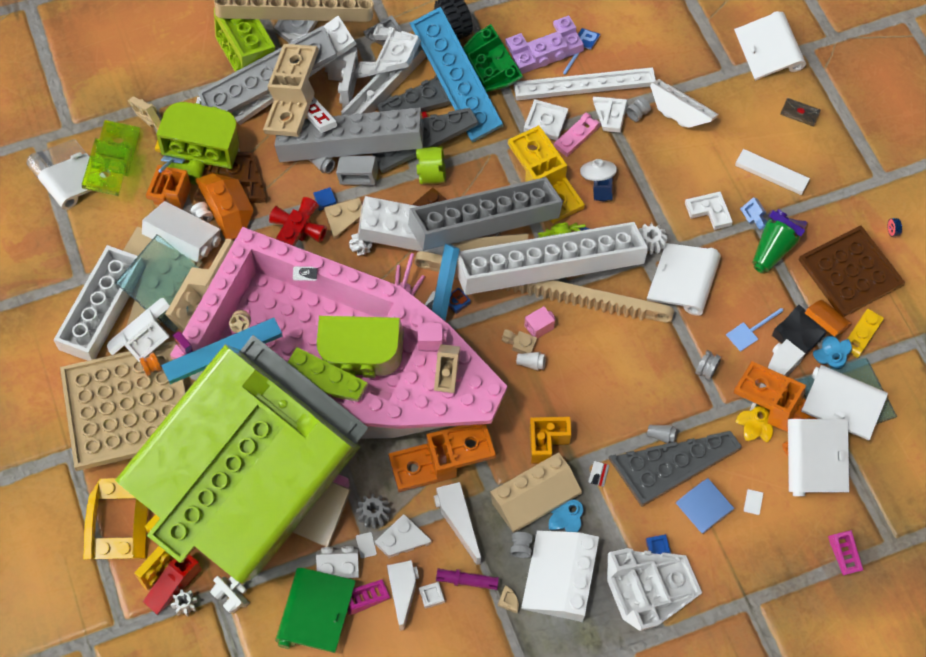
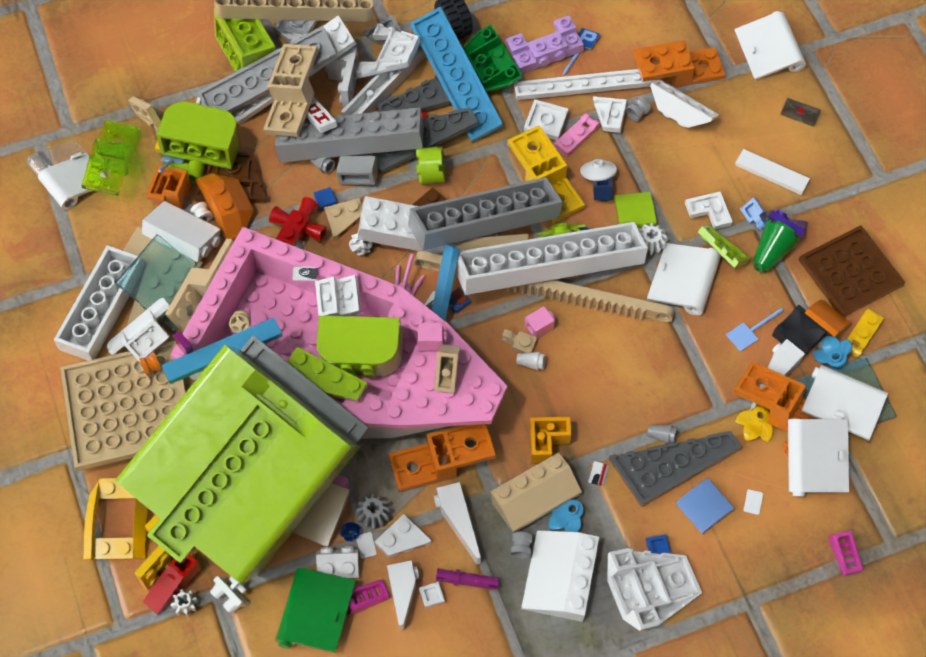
(338, 296): none -> white slope
(350, 526): none -> clear blue plate
(508, 600): tan tile -> none
(635, 208): none -> lime slope
(679, 64): none -> orange bracket
(708, 365): light grey wheel -> none
(727, 249): none -> lime wing
(894, 227): clear blue tile -> none

